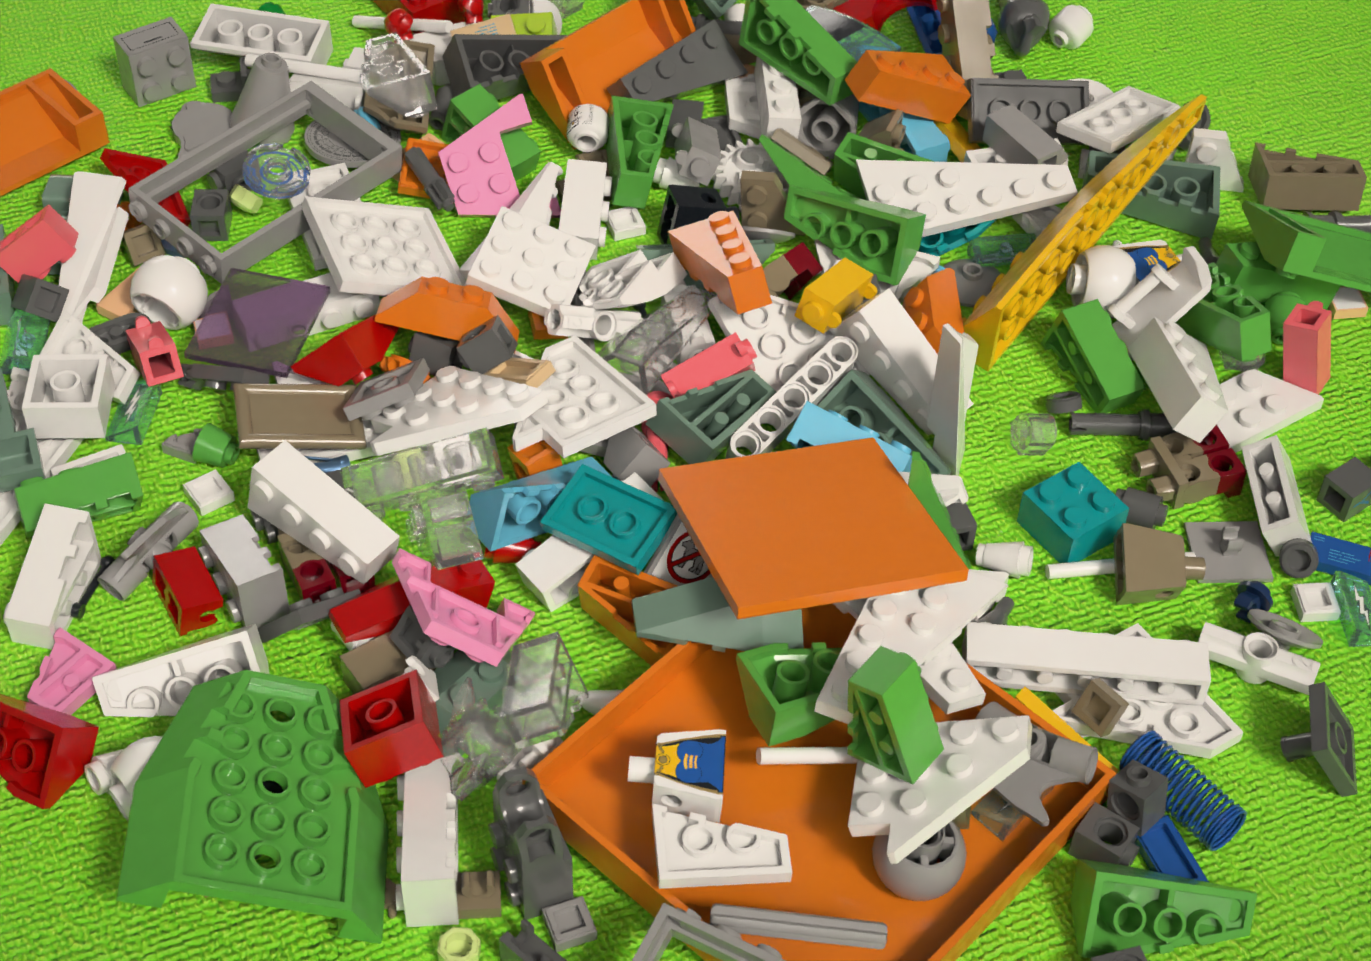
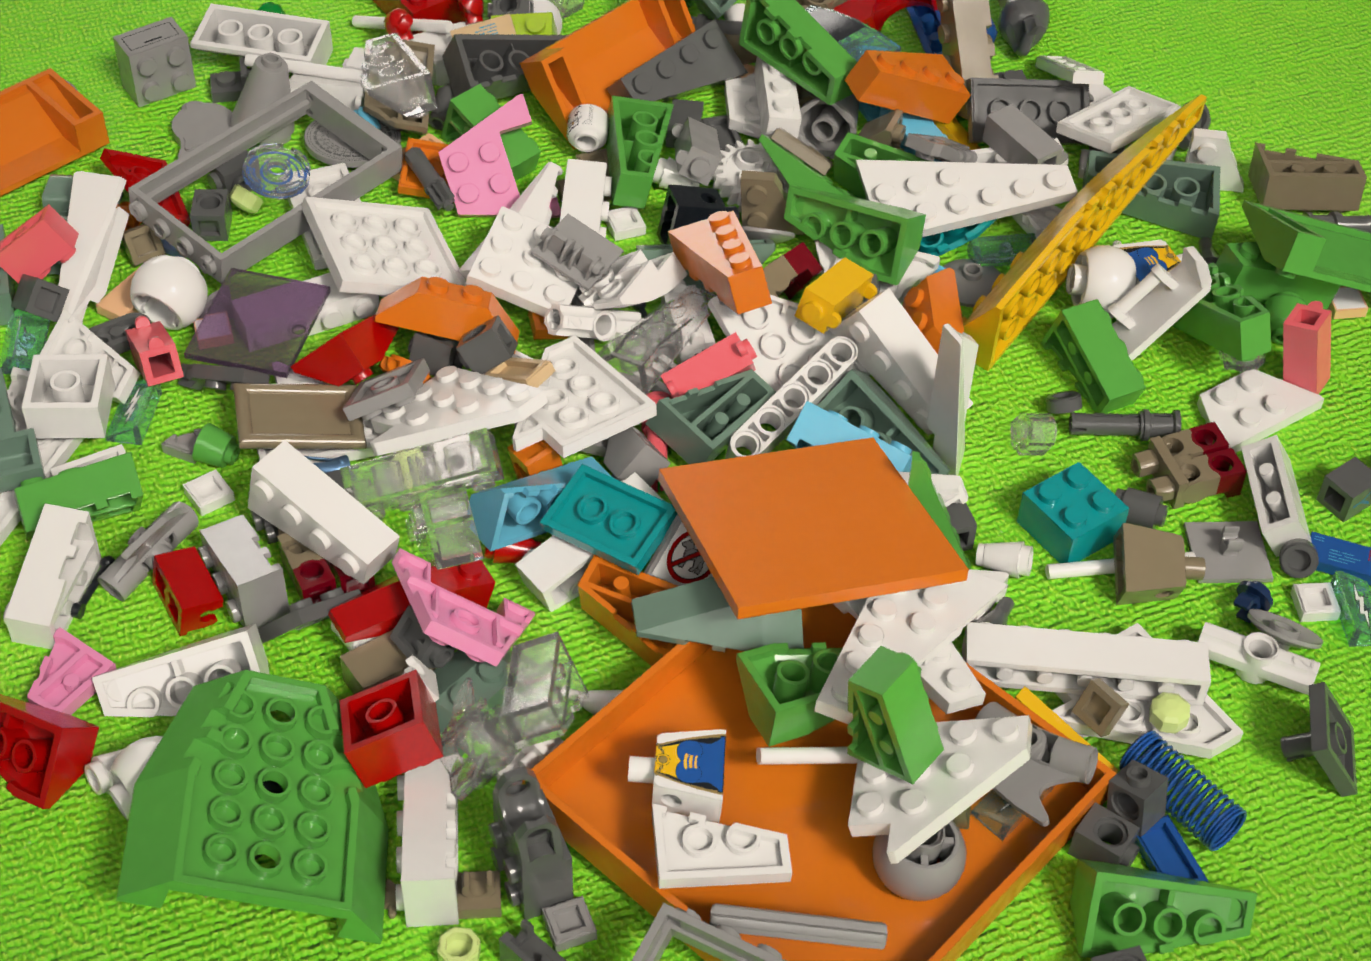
(577, 251): none -> light grey hinge
(940, 148): none -> light grey hinge
(1070, 69): none -> white tile
(1071, 27): white head -> none
(1169, 712): none -> yellowish green tile
(1180, 378): white wedge -> none

